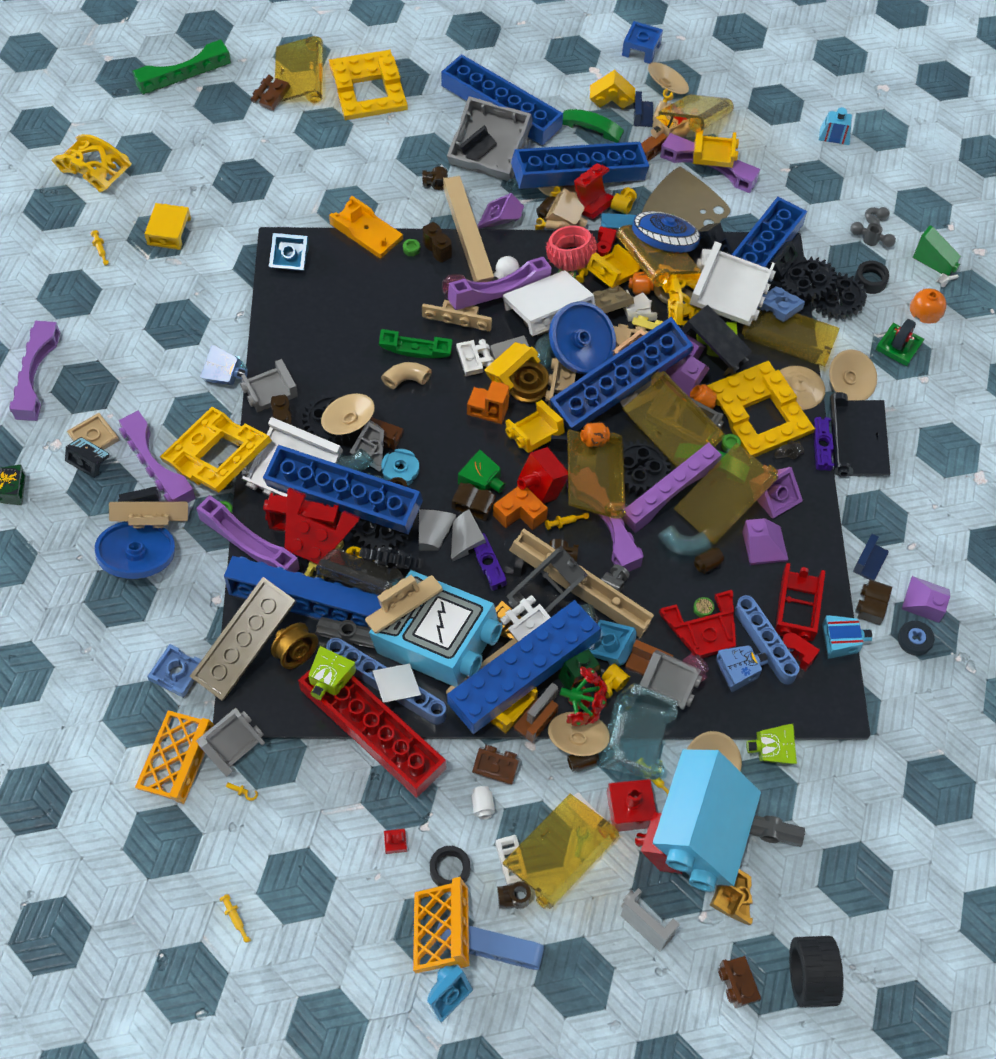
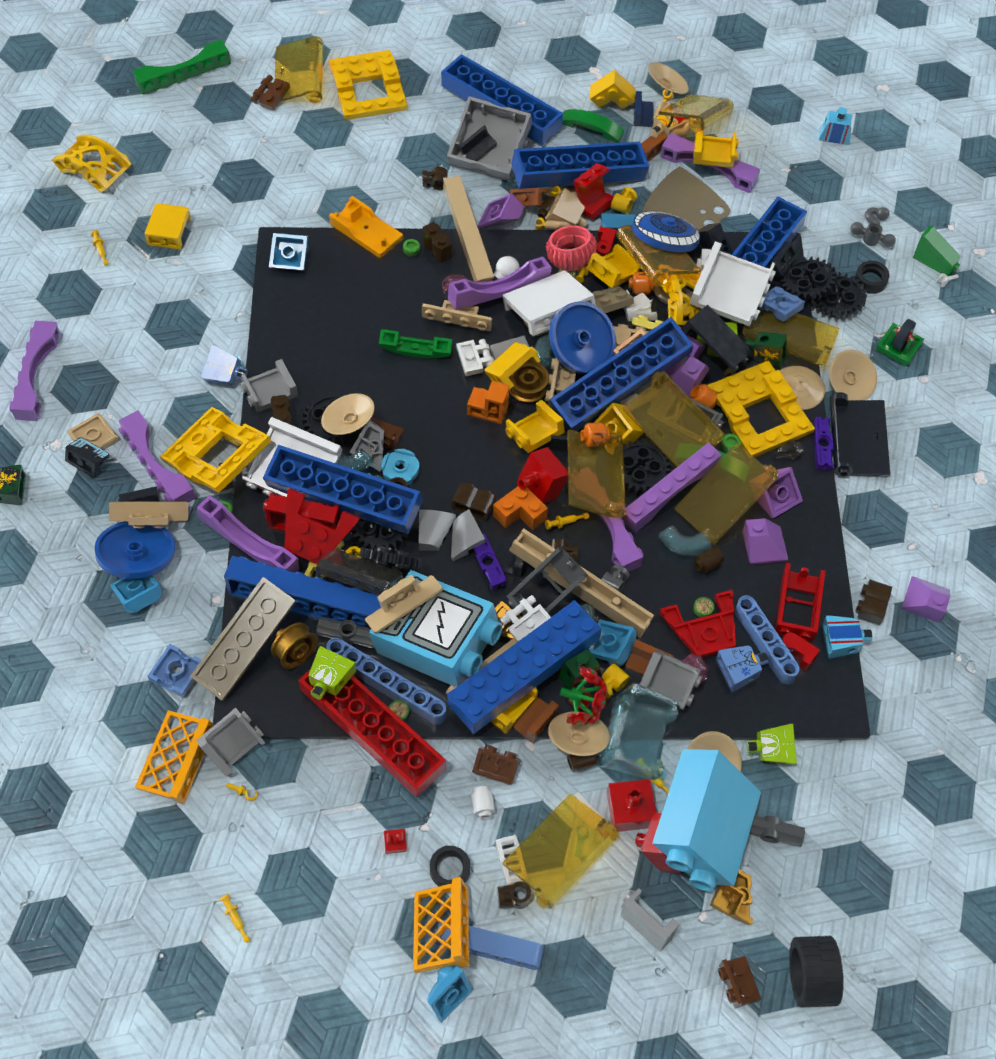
(137, 593): none -> dark azure slope
(396, 683): white sticker -> none
(400, 709): none -> tile
(406, 371): tan cylinder -> none
(482, 473): green torso -> none
(529, 196): none -> dark orange panel
(549, 695): light grey tile -> none
(619, 422): none -> yellow slope
(644, 39): blue panel -> none
(769, 347): none -> dark green torso
(871, 559): dark blue panel -> none
(916, 646): black bush -> none
(928, 305): orange cylinder -> none

